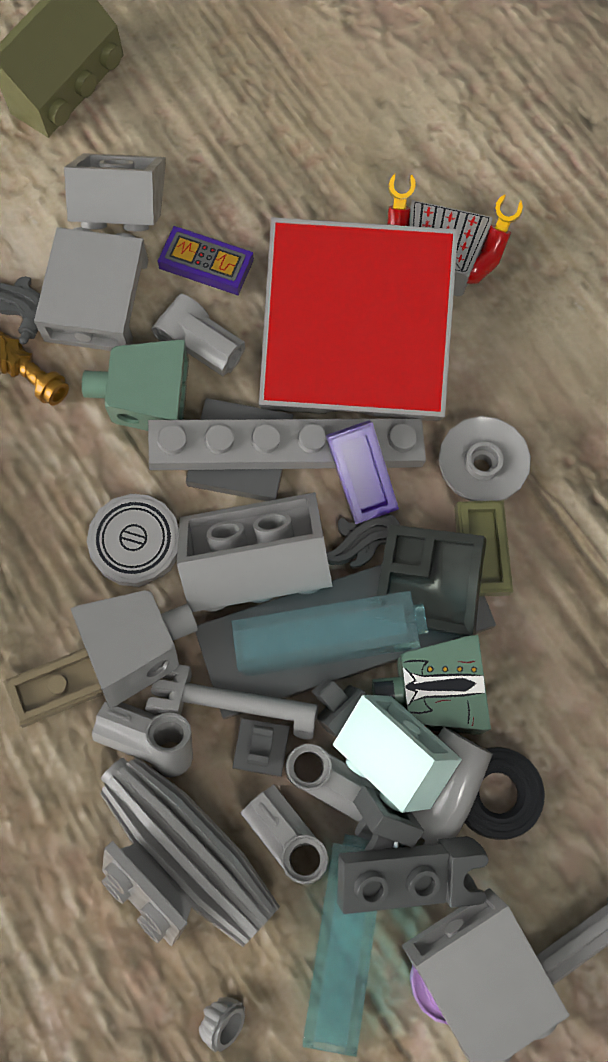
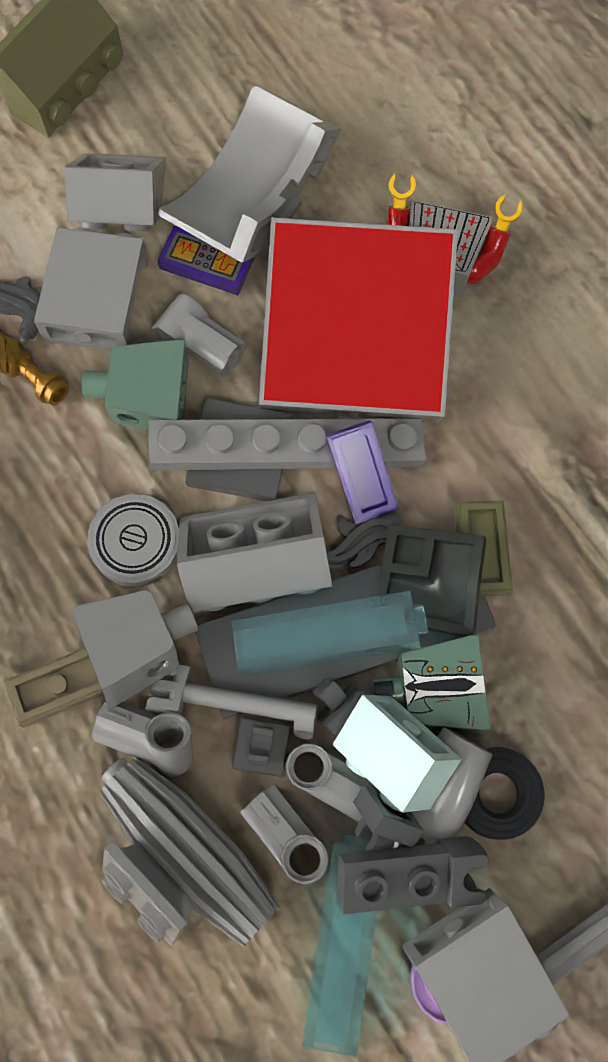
(222, 1023): light grey piece -> none
(255, 176): none -> light grey panel
(488, 441): light grey dish -> none

